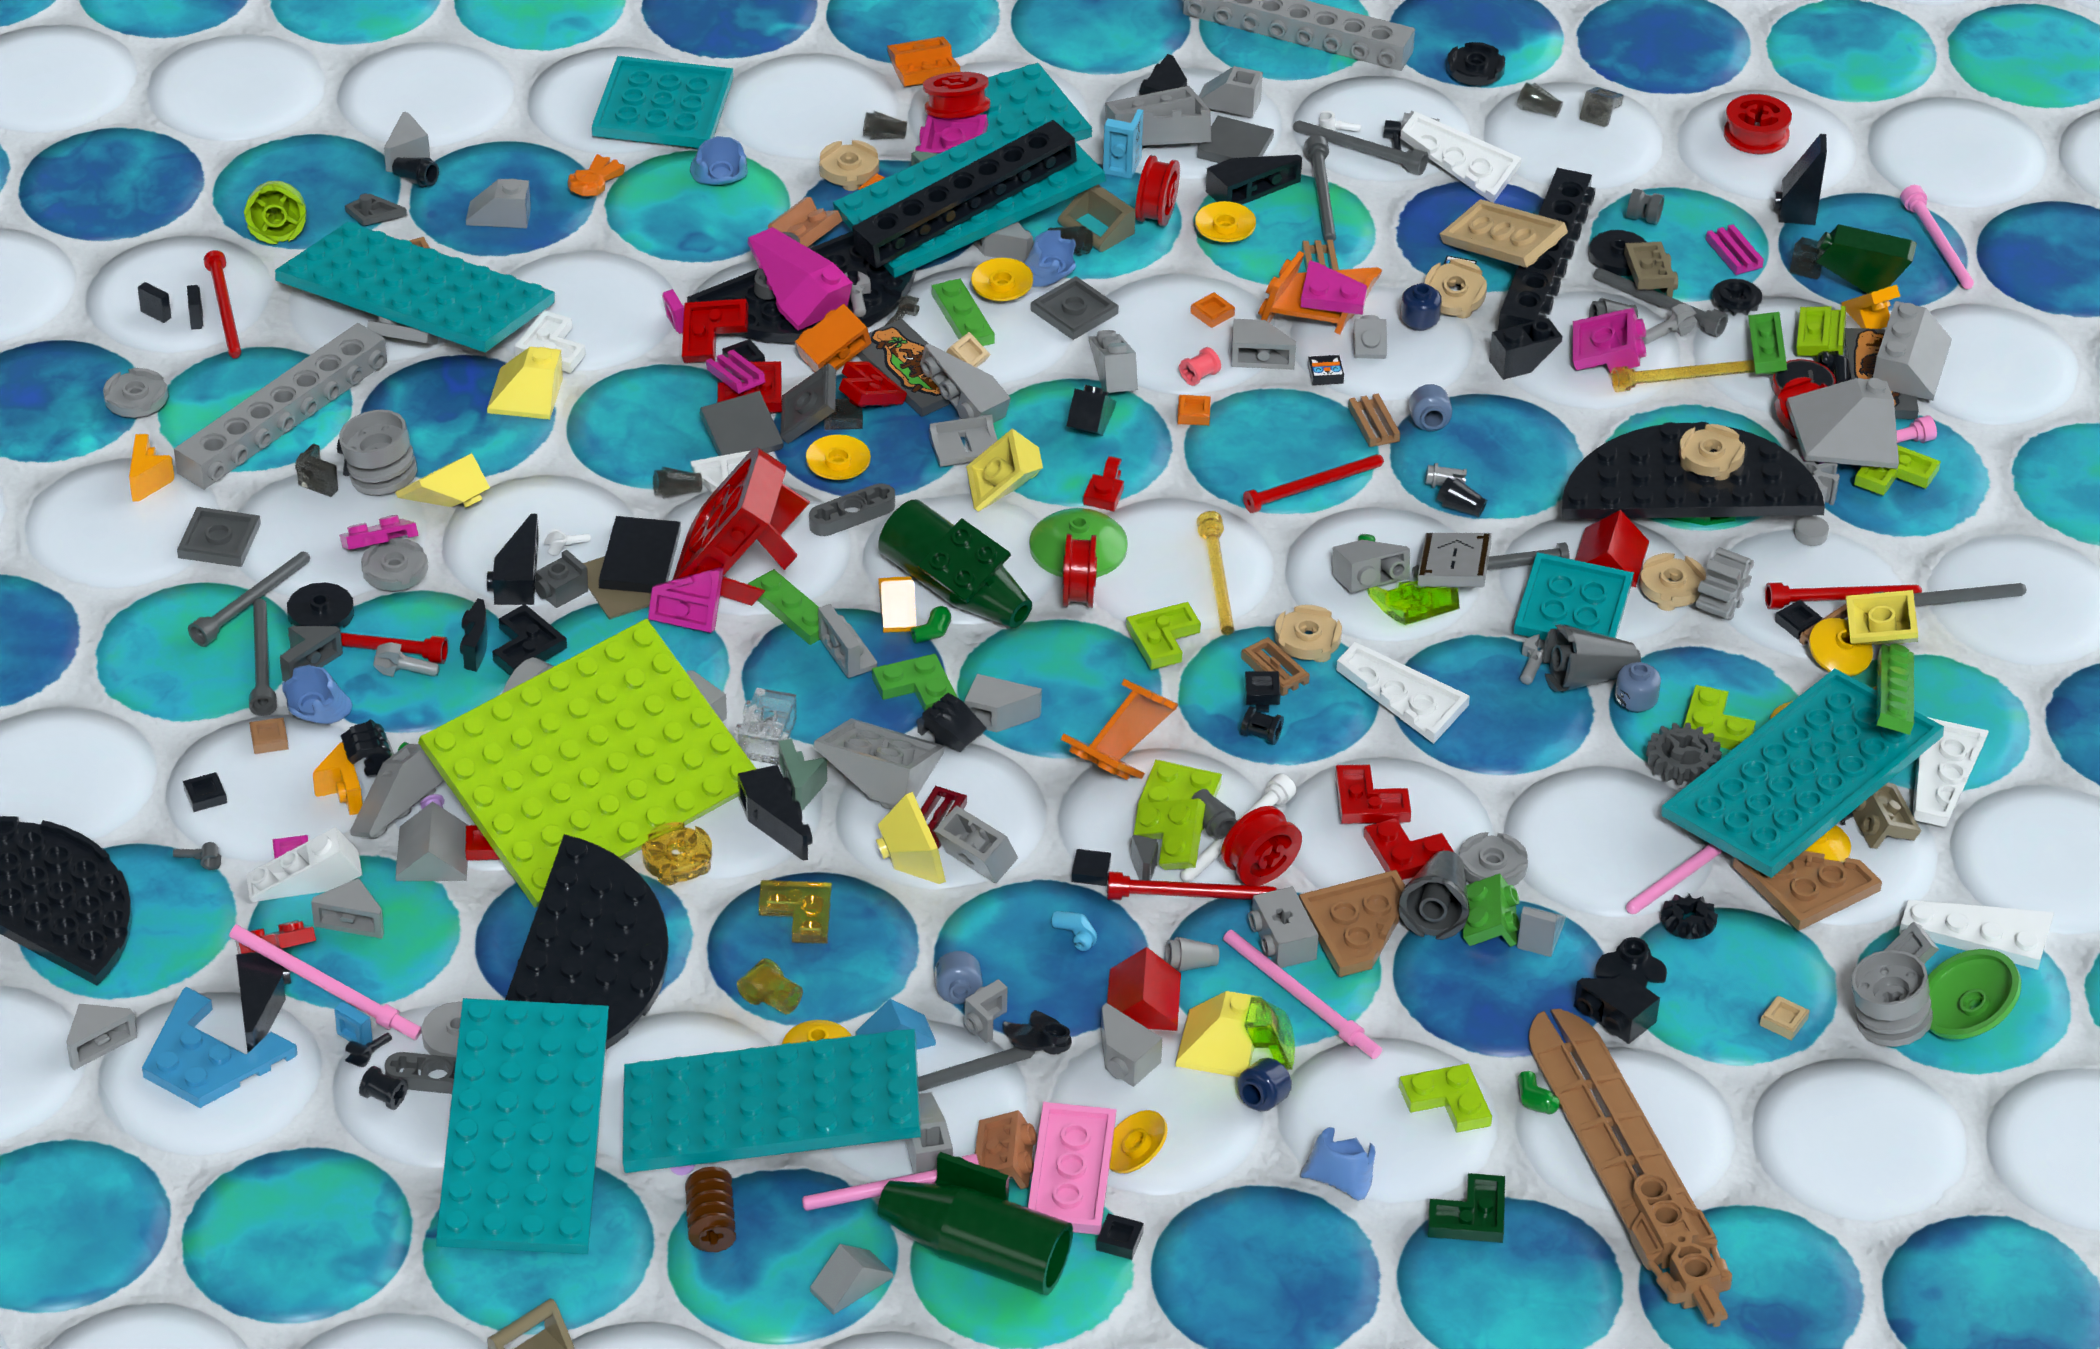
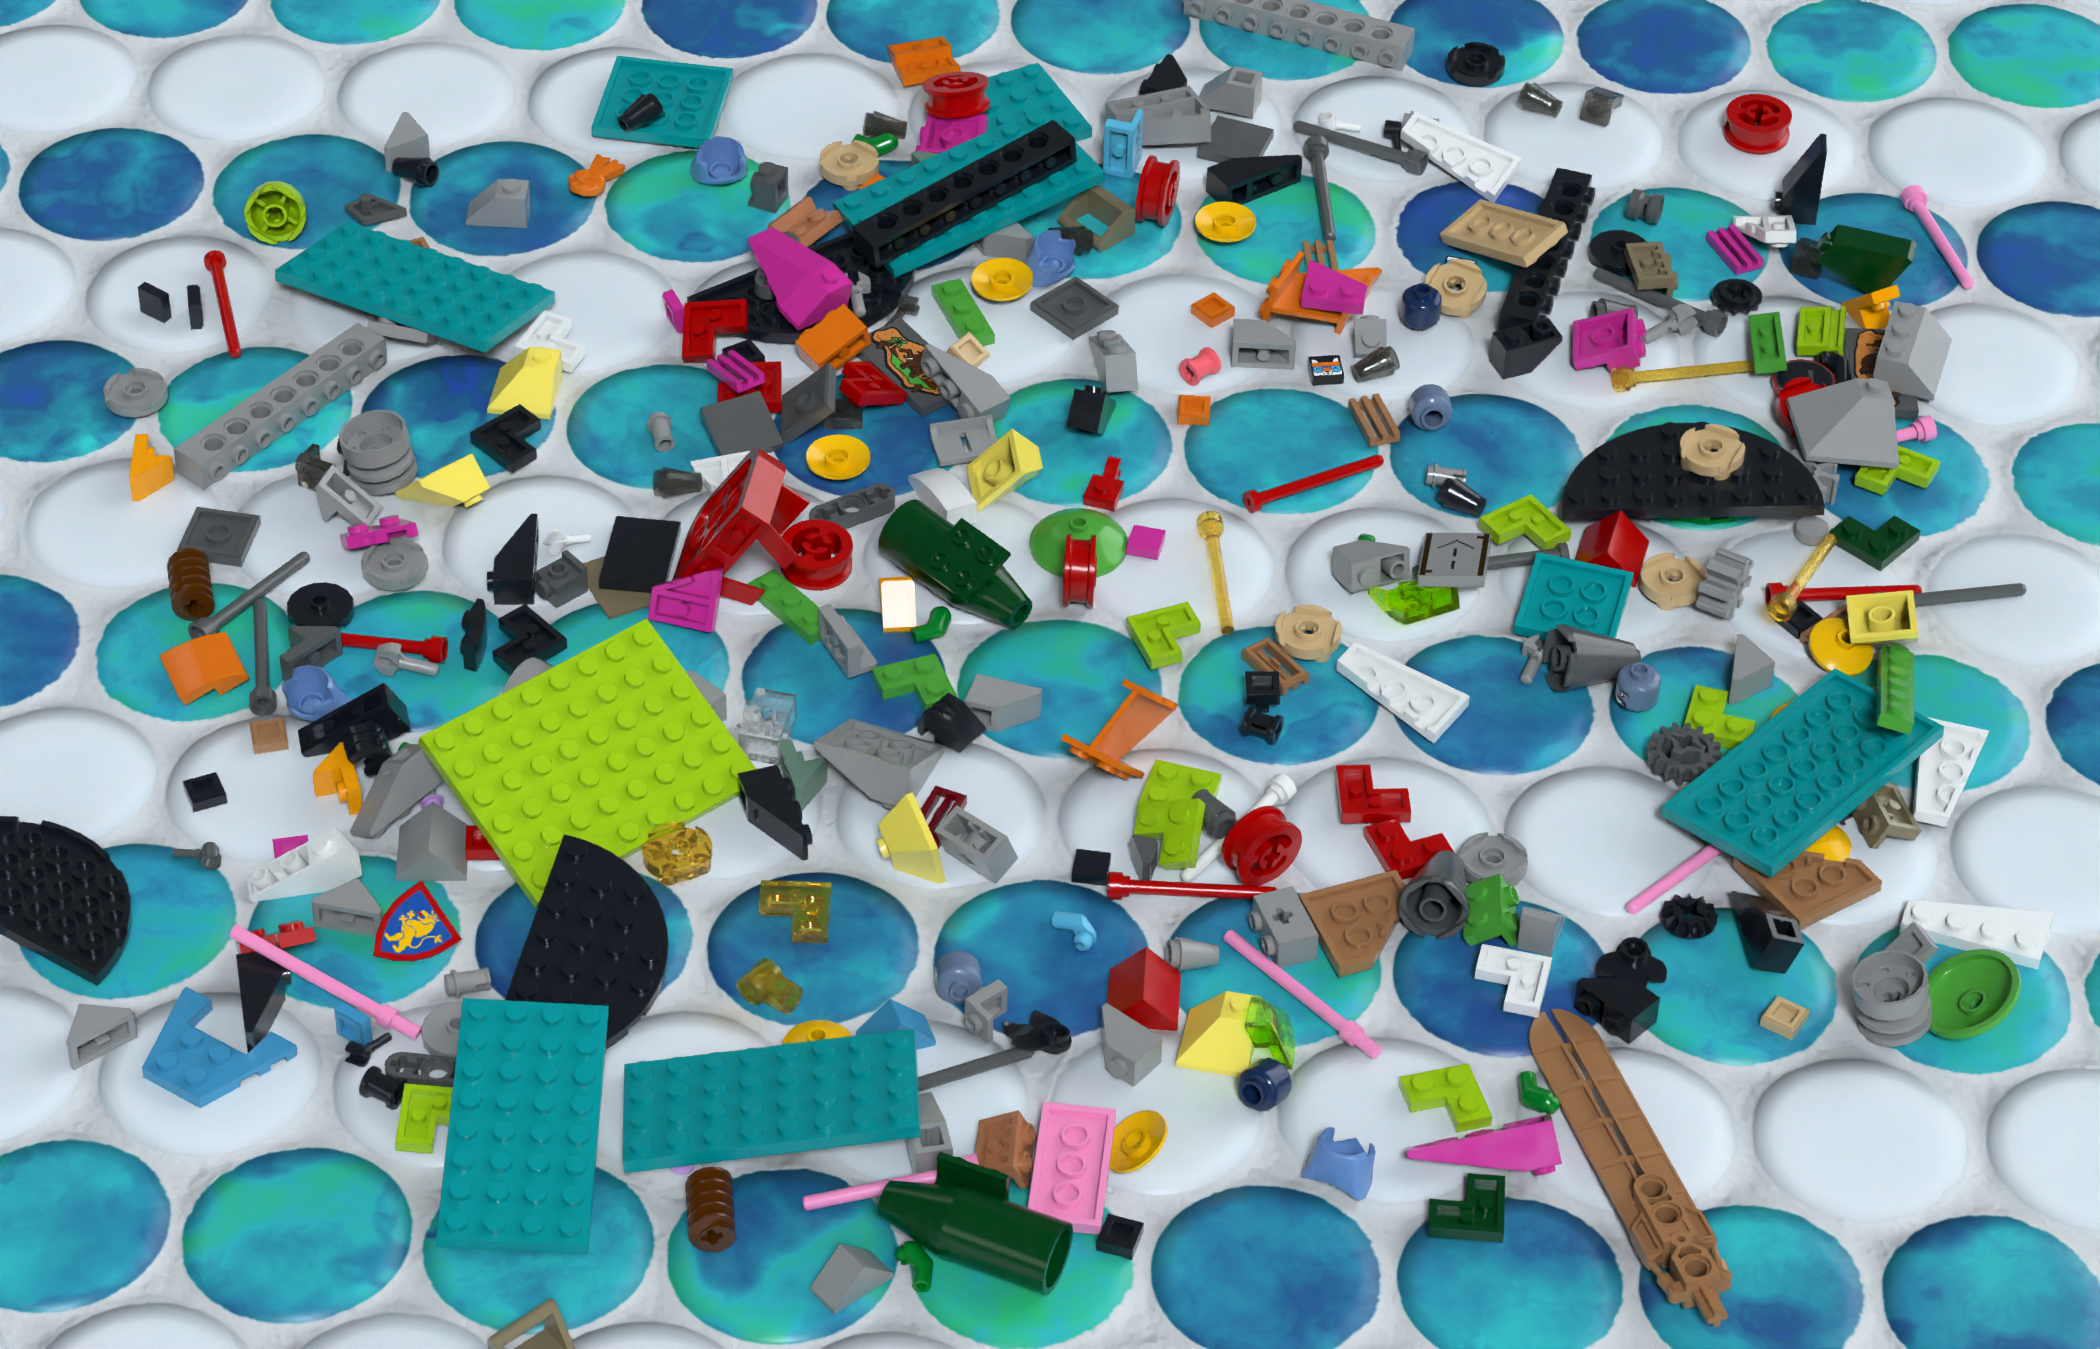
(190, 584): none -> reddish brown piece
(204, 665): none -> orange slope
(342, 495): none -> light grey slope
(376, 704): none -> black slope
(414, 927): none -> shield
(420, 1113): none -> lime plate
(467, 981): none -> light grey pin
(505, 435): none -> black plate
(640, 112): none -> black cone
(659, 425): none -> light grey pin
(769, 187): none -> dark grey brick
(817, 542): none -> red wheel
(882, 143): none -> green arm
(915, 1255): none -> green arm
(944, 495): none -> white slope
(1145, 542): none -> dark pink tile
(1377, 364): none -> clear smoke cone
(1517, 1146): none -> dark pink wedge
(1521, 971): none -> white plate
(1528, 518): none -> lime plate
(1750, 670): none -> light grey slope
(1769, 932): none -> black slope
(1772, 229): none -> white wing
(1784, 604): none -> clear yellow piece
(1875, 547): none -> dark green plate

